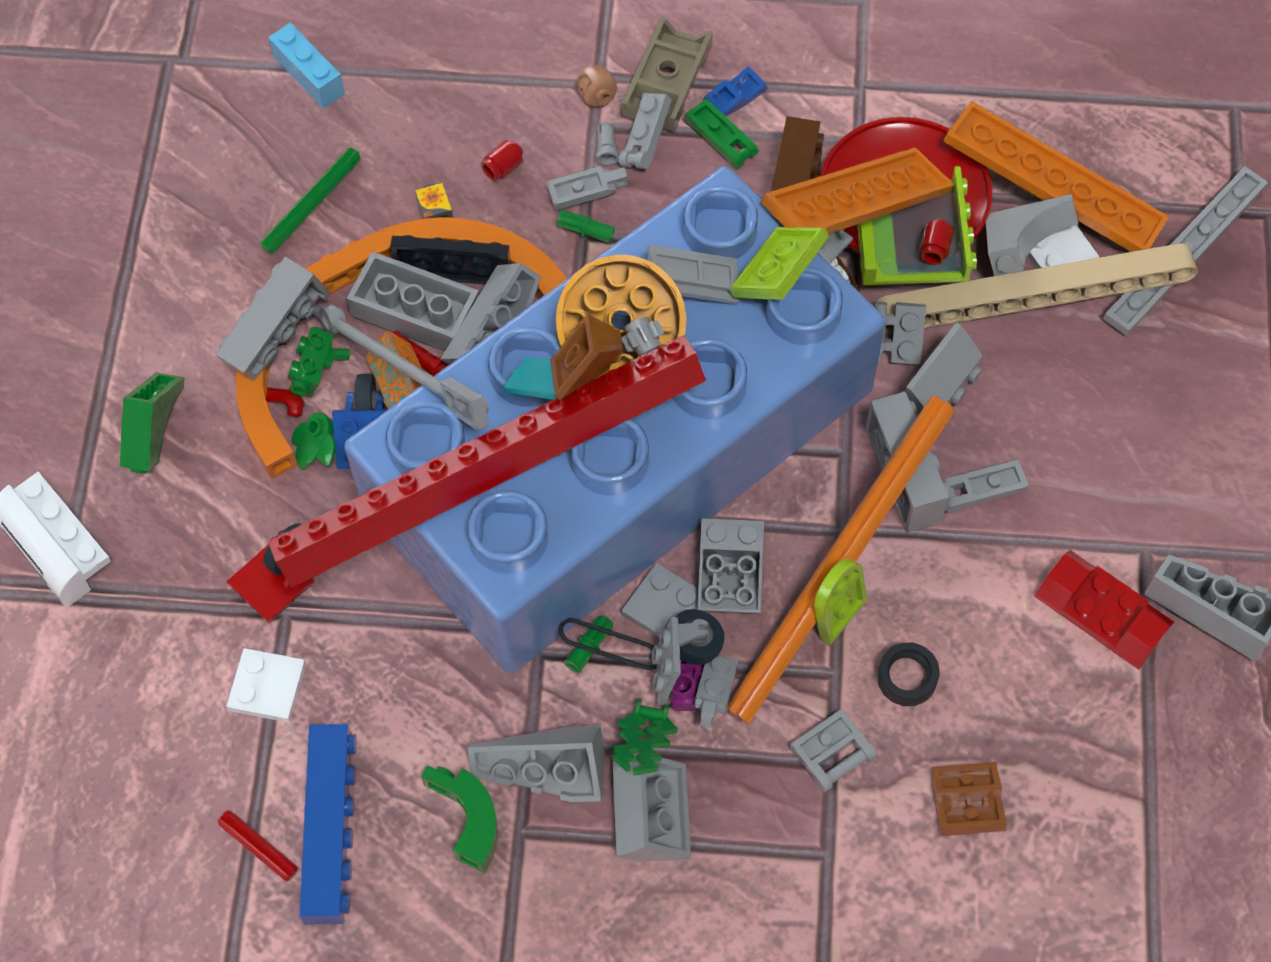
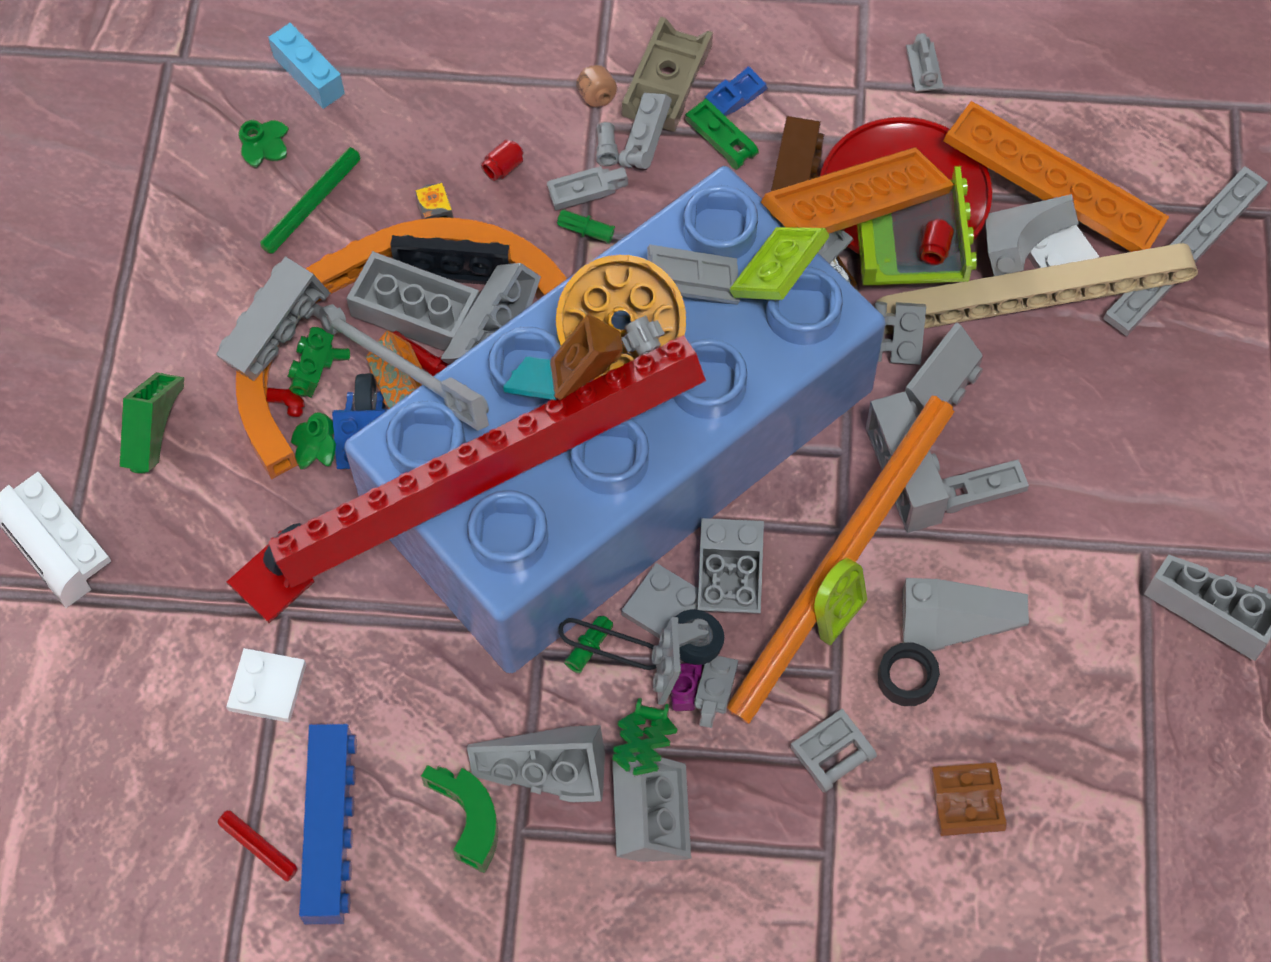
(265, 143): none -> green plate
(924, 64): none -> light grey hinge
(954, 612): none -> light grey wedge
(1104, 608): red piece -> none

